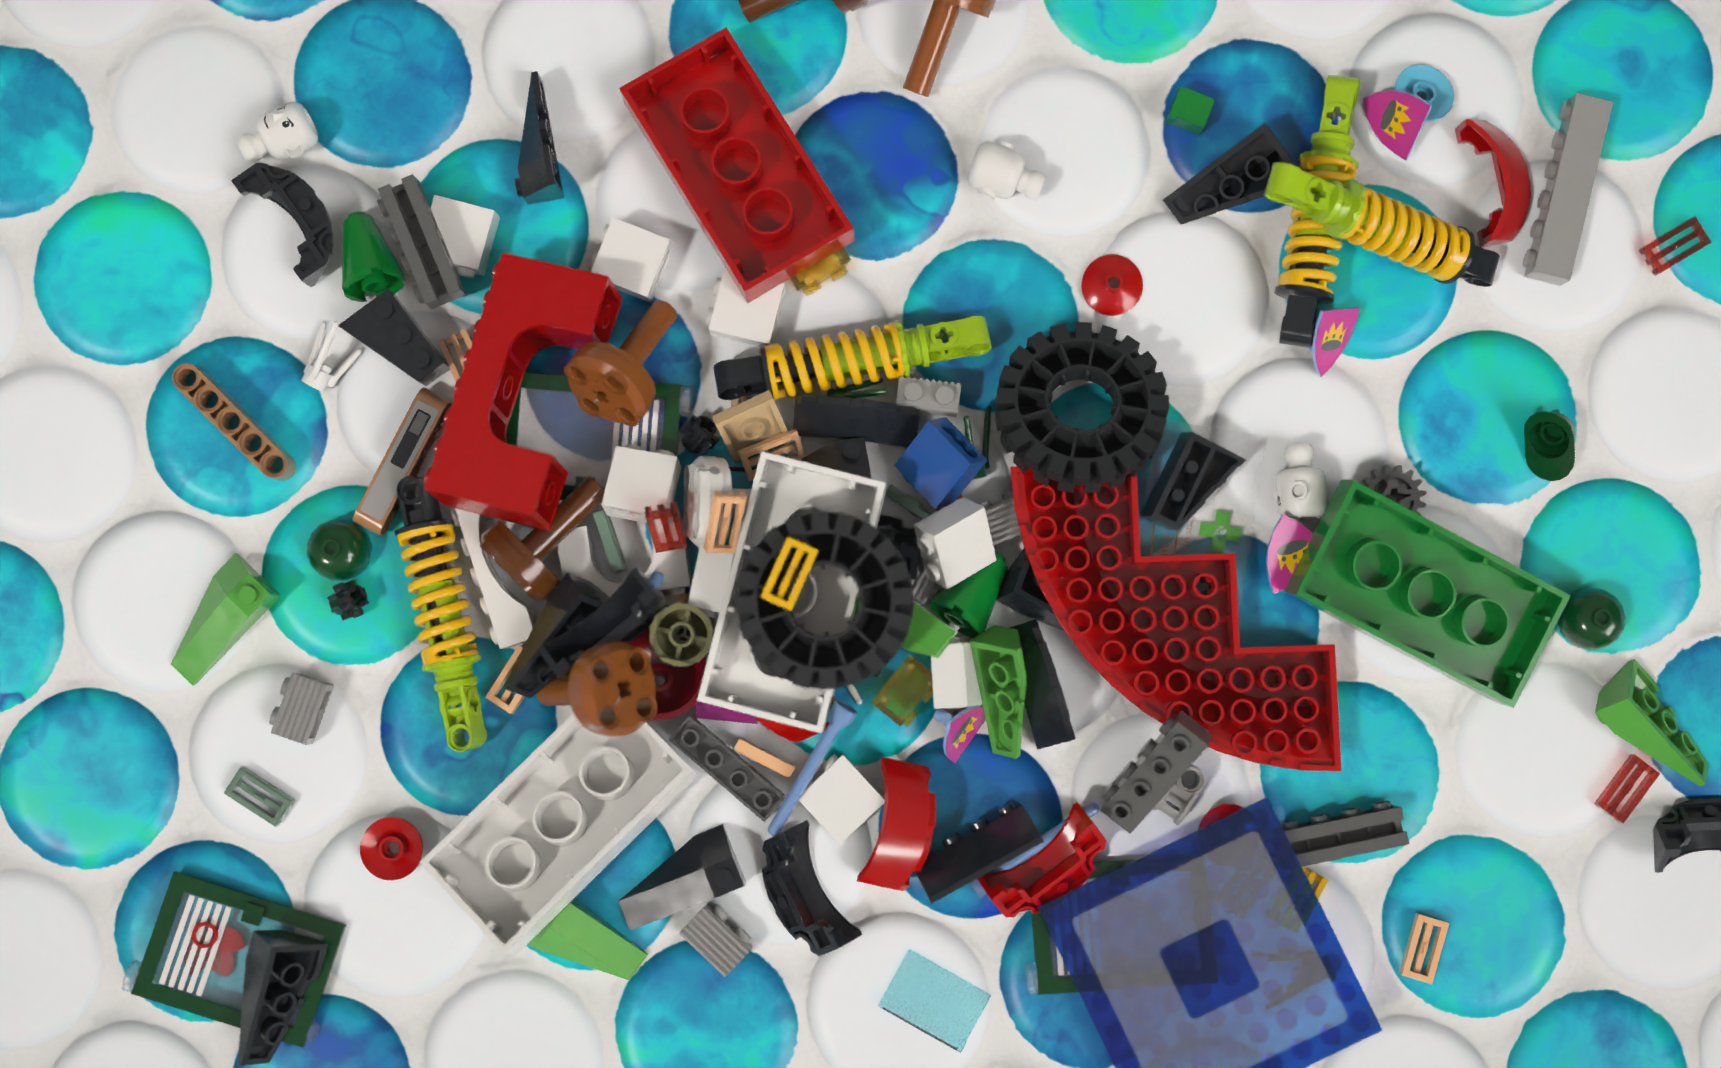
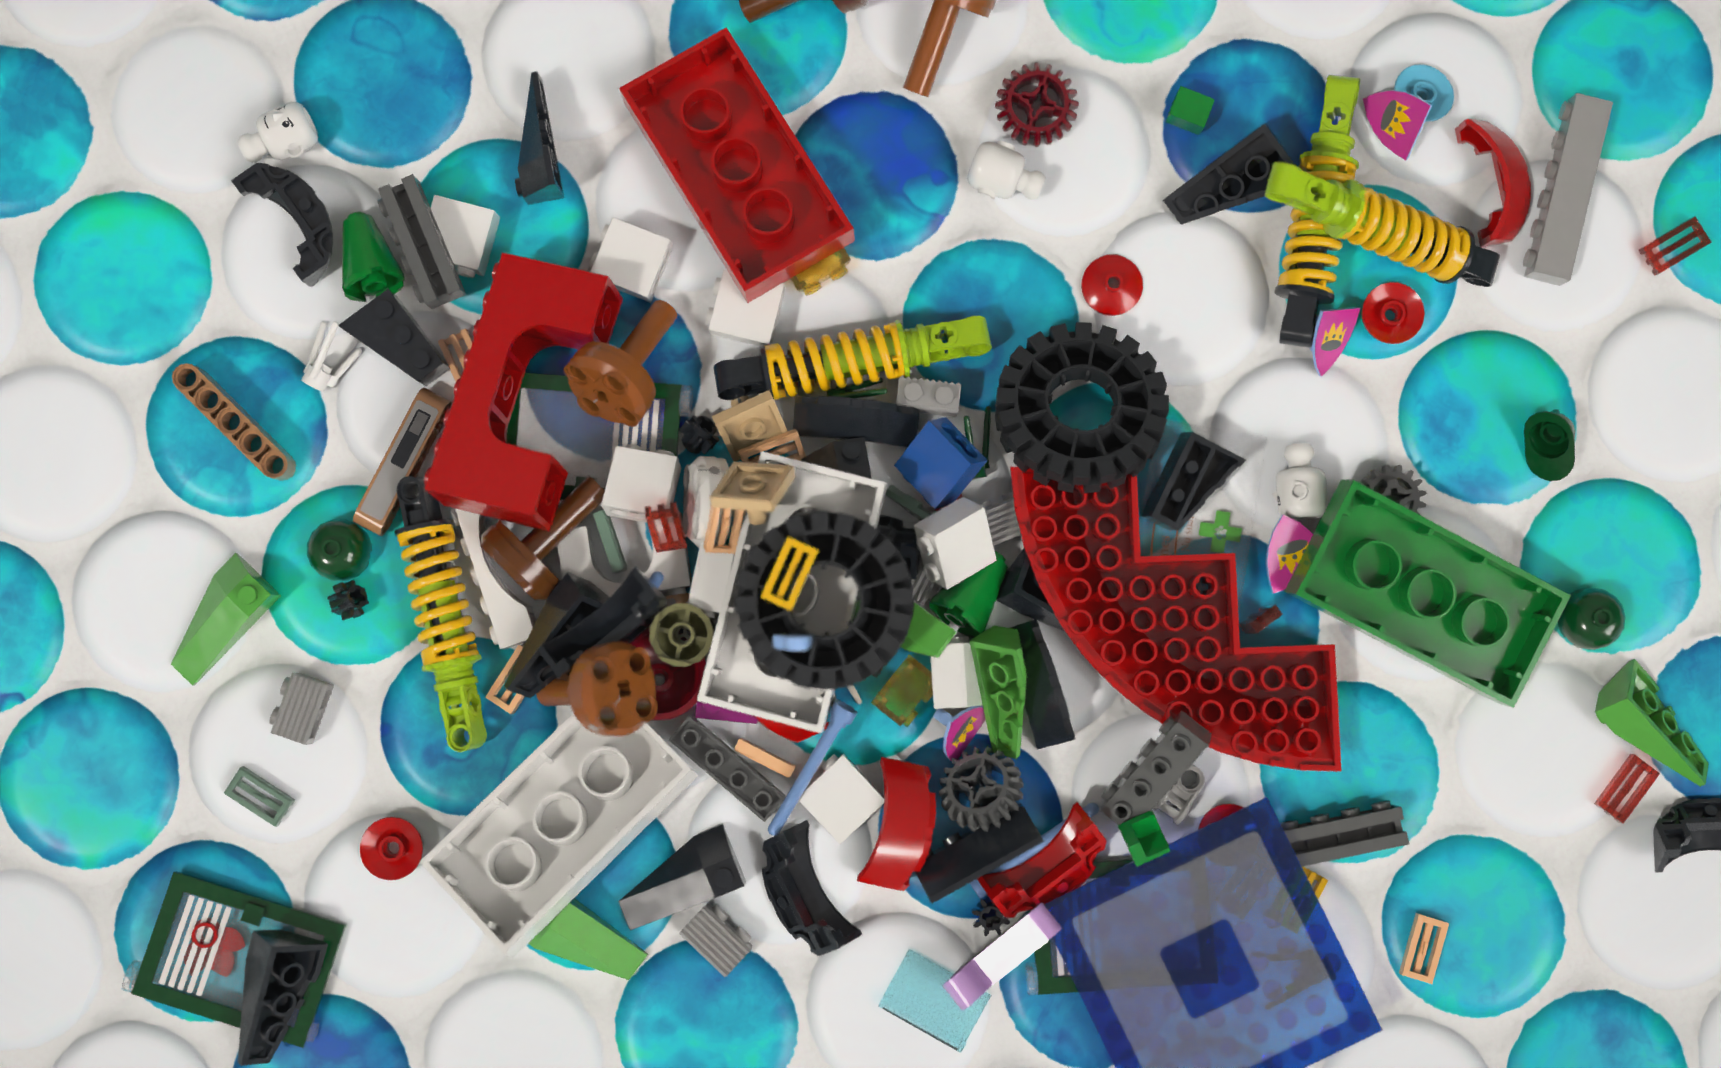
(753, 489): none -> tan tile
(792, 642): none -> light blue tile
(971, 776): none -> dark grey gear
(995, 924): none -> black gear
(1001, 956): none -> beam
(1026, 100): none -> dark red gear
(1144, 838): none -> green panel
(1260, 620): none -> clear red tile
(1406, 307): none -> red dish

